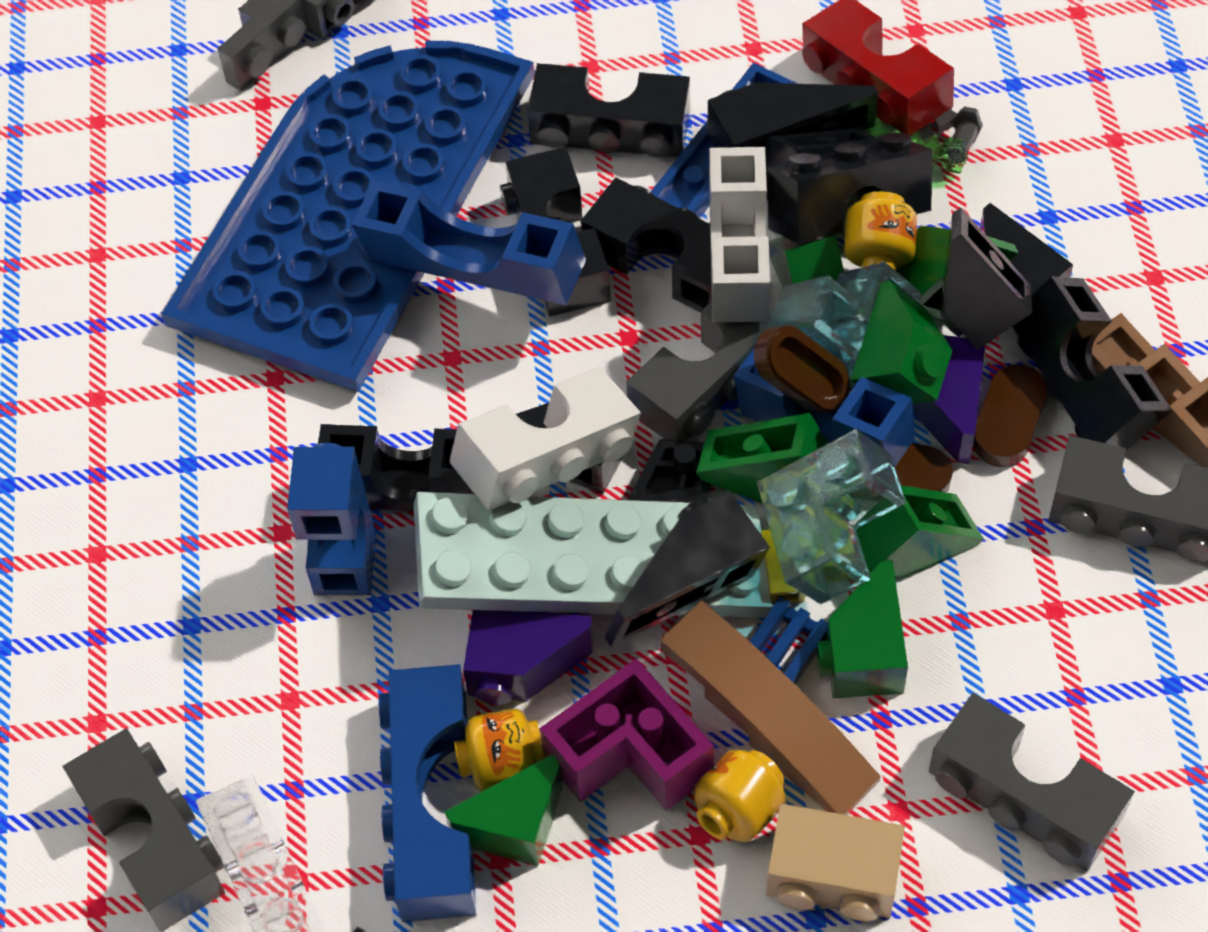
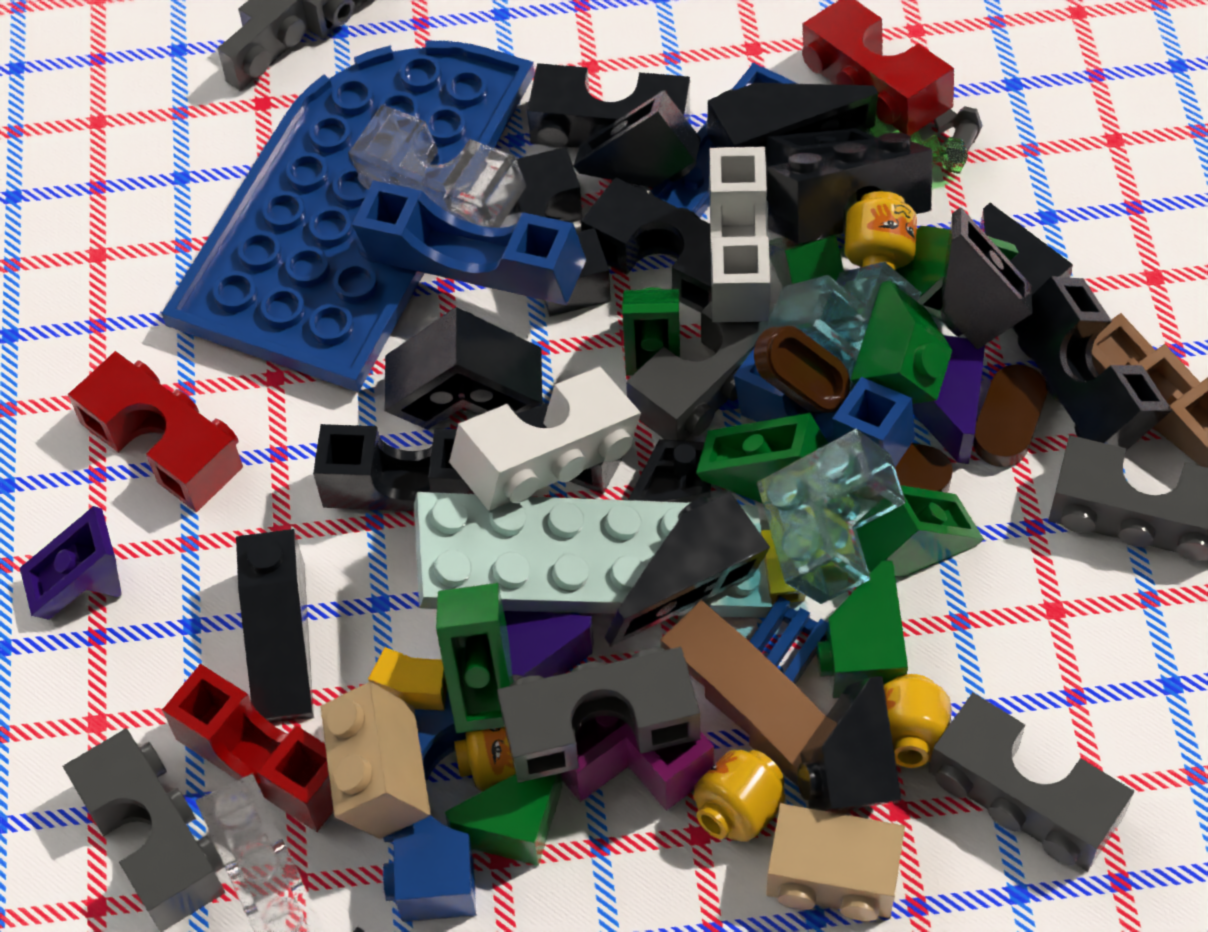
(70, 564): none -> dark purple slope
(128, 401): none -> red arch
(232, 735): none -> red arch
(275, 624): none -> black slope
(334, 515): blue arch -> none
(374, 761): none -> tan brick
(411, 679): none -> yellow piece
(461, 365): none -> black brick
(474, 186): none -> clear arch
(474, 654): none -> green slope
(642, 146): none -> black slope
(646, 692): none -> dark grey arch
(649, 324): none -> green slope
(851, 753): none -> black slope
(917, 717): none -> yellow head

